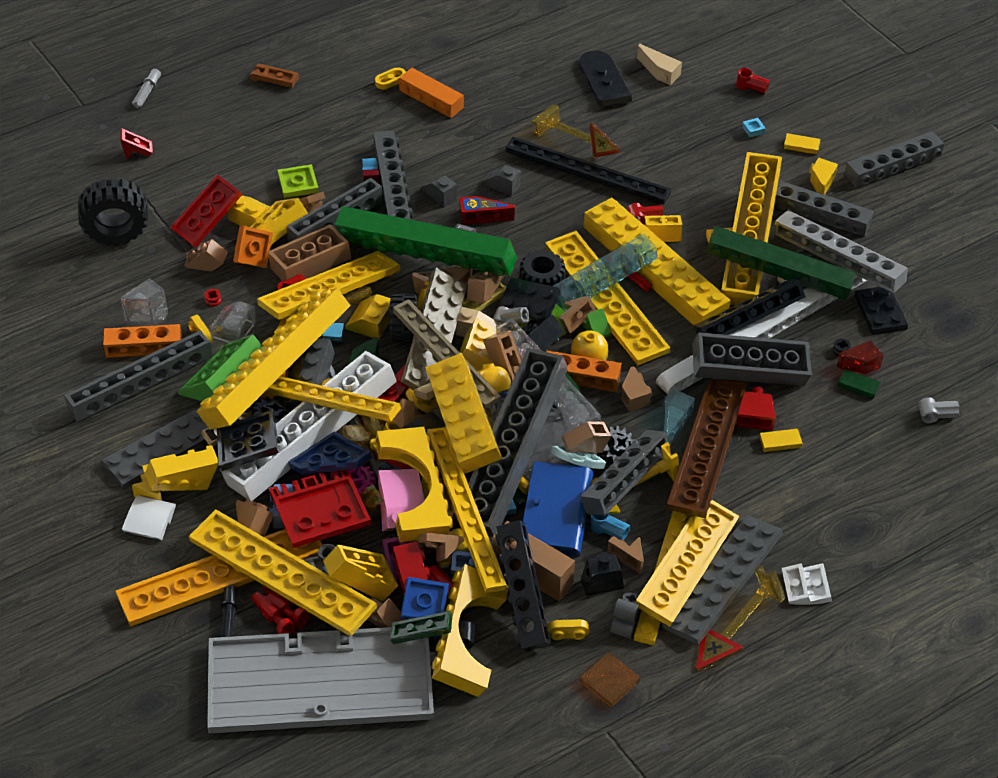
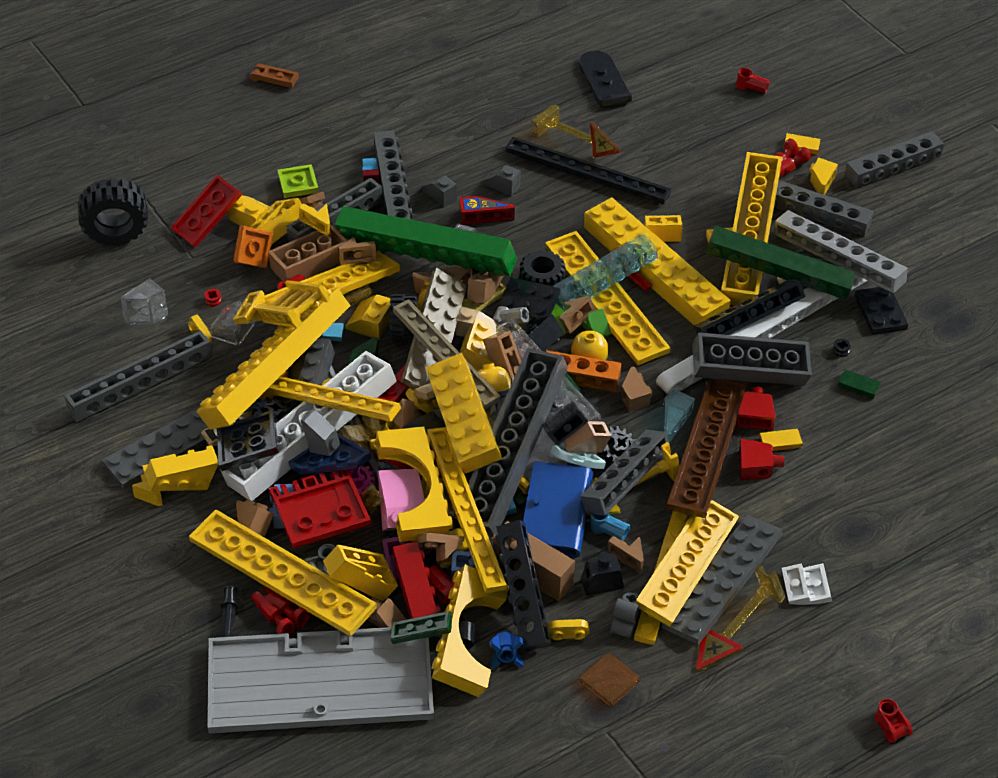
(132, 142): red slope -> none
(139, 340): orange brick -> none
(148, 517): white slope -> none
(149, 84): light grey axle -> none
(193, 583): light orange plate -> none
(206, 257): medium nougat slope -> none
(219, 367): bright green slope -> none
(247, 312): none -> yellow slope
(289, 306): none -> yellow fence
(317, 220): none -> yellow slope
(319, 433): none -> dark grey slope
(357, 252): none -> medium nougat slope
(389, 78): yellow plate -> none
(423, 598): blue tile -> none
(431, 92): orange brick -> none
(505, 649): none -> blue brick
(565, 423): none -> black brick
(640, 212): red piece -> none
(659, 65): tan slope -> none
(753, 127): medium azure plate -> none
(757, 460): none -> red torso
(792, 157): none -> red piece
(861, 358): clear red slope -> none
(892, 724): none -> red piece
(932, 410): light grey piece -> none

